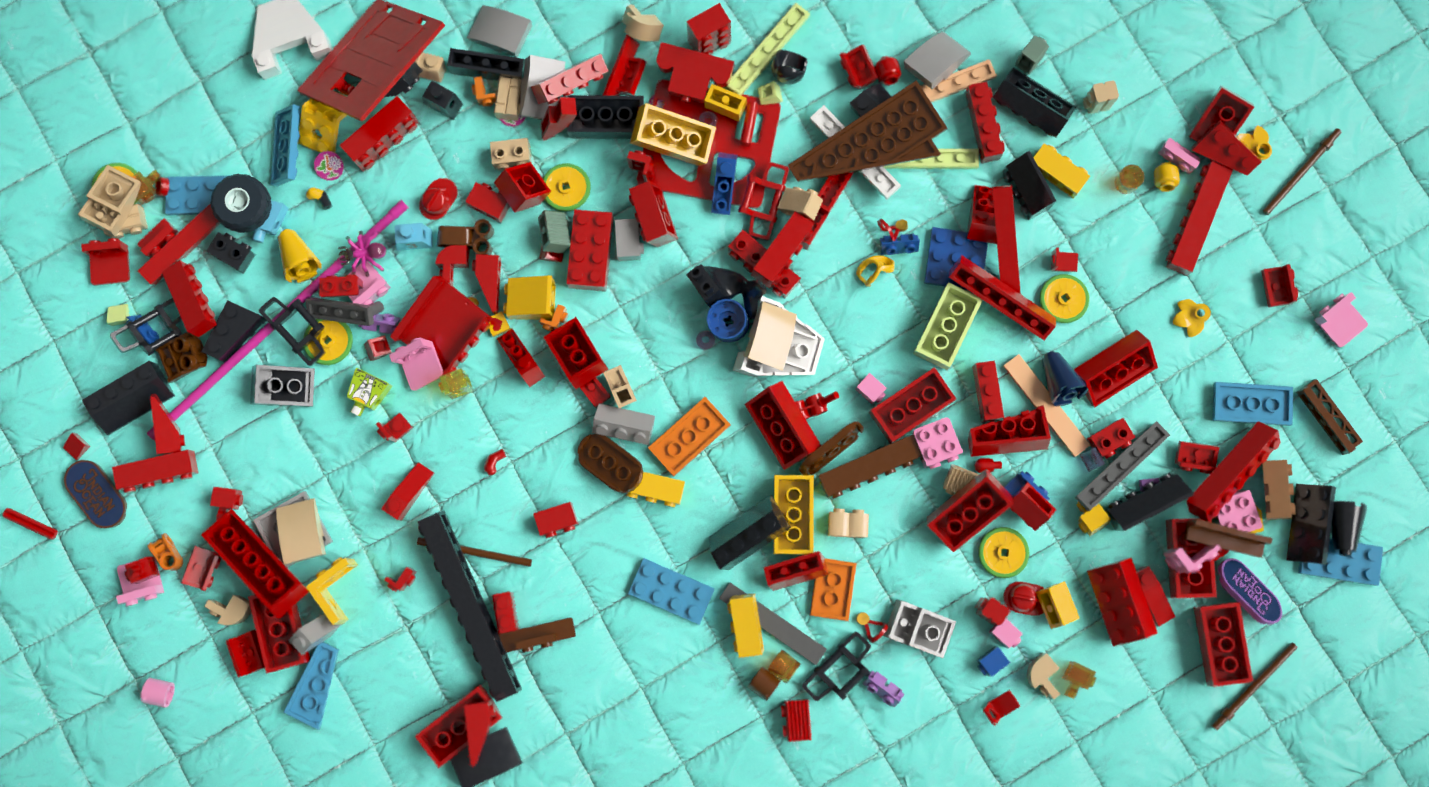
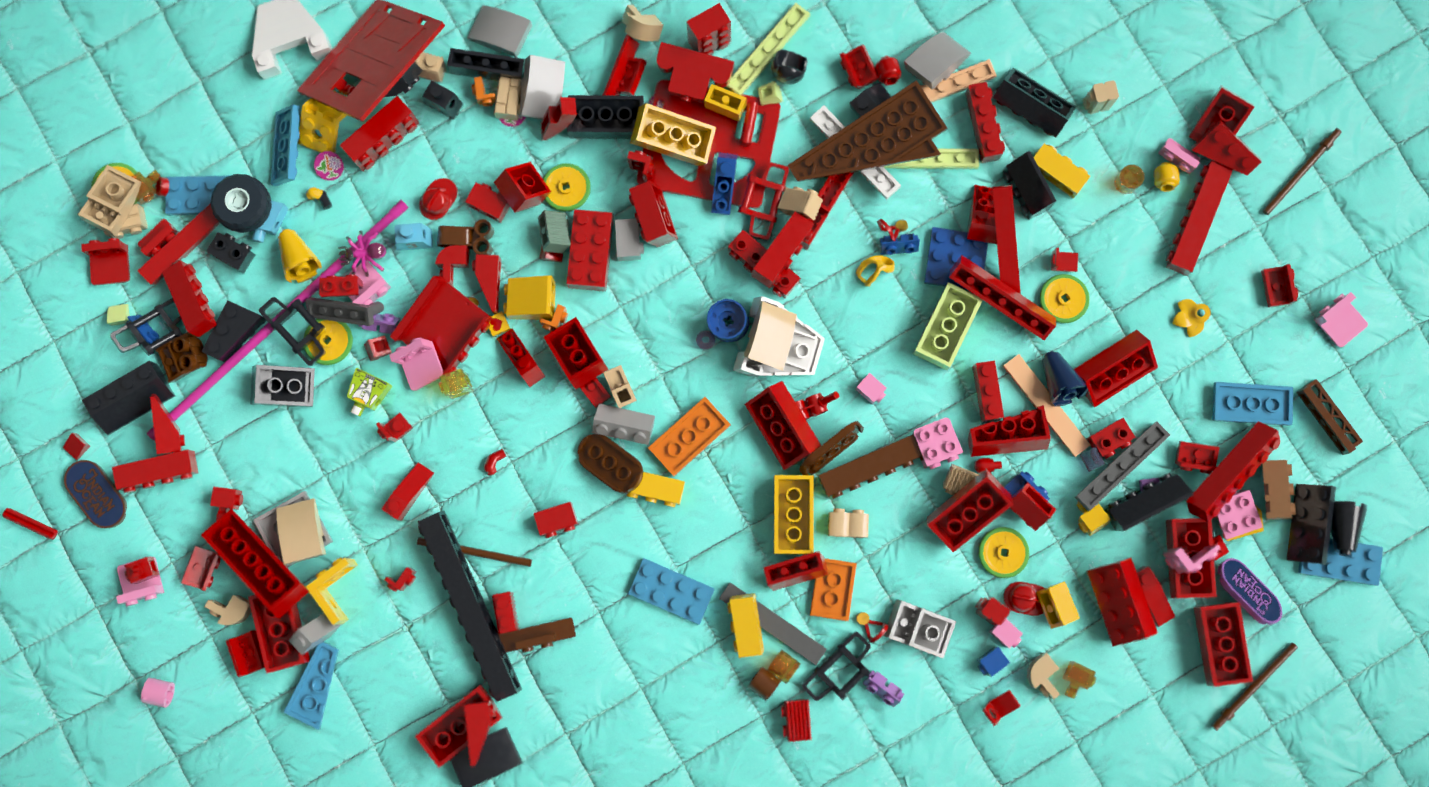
(163, 550): orange piece -> none
(510, 153): tan brick -> none
(570, 78): brick -> none
(708, 114): plate -> none
(721, 284): black hips -> none
(747, 534): black slope -> none
(912, 405): red brick -> none
(1032, 54): sand green brick -> none
(1226, 538): reddish brown fence -> none
(1258, 141): yellow plate -> none

